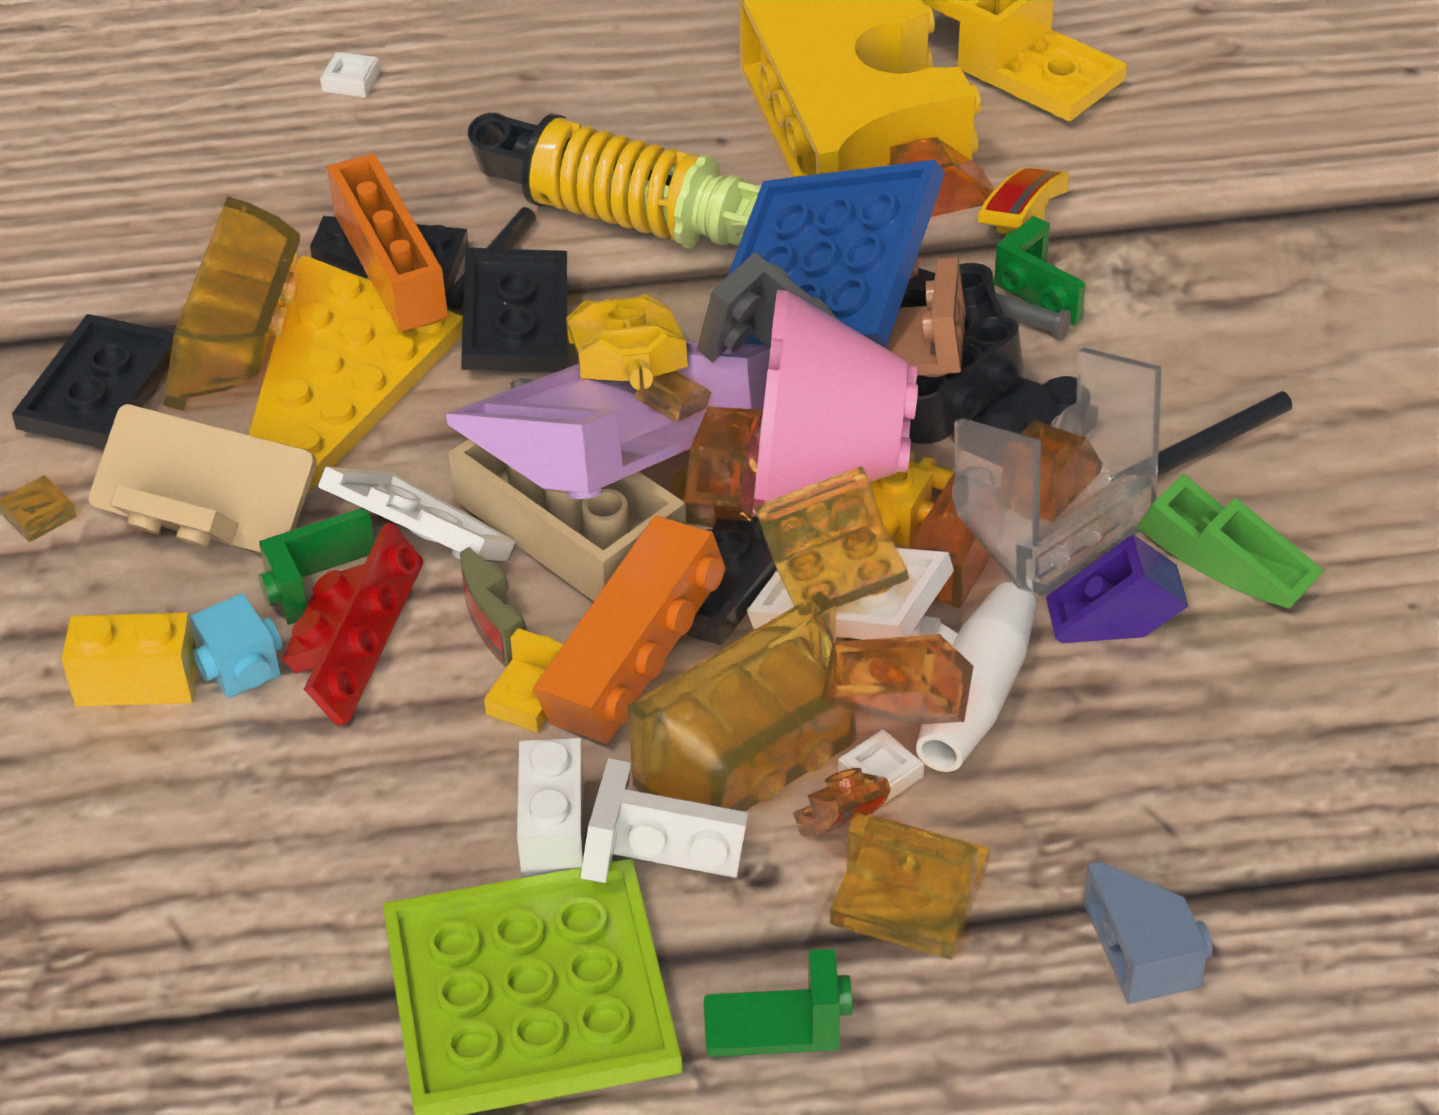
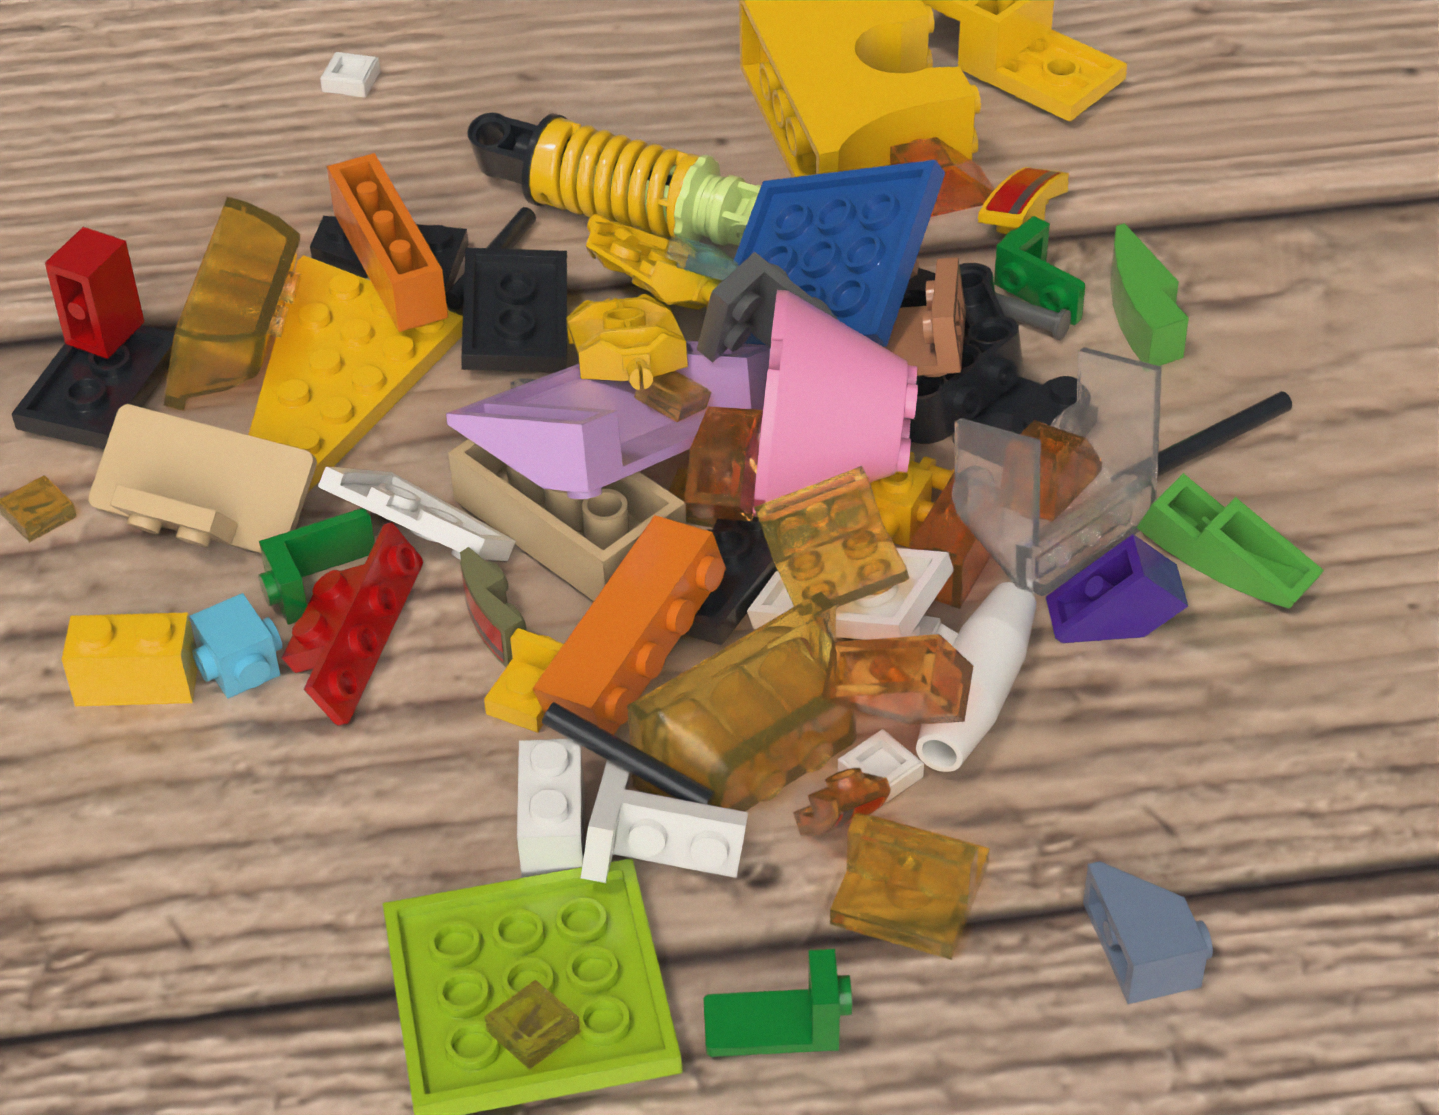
(95, 292): none -> red brick
(532, 1024): none -> clear yellow tile
(626, 755): none -> black bar
(647, 262): none -> yellow plate
(701, 258): none -> clear light blue tile
(1146, 301): none -> bright green slope

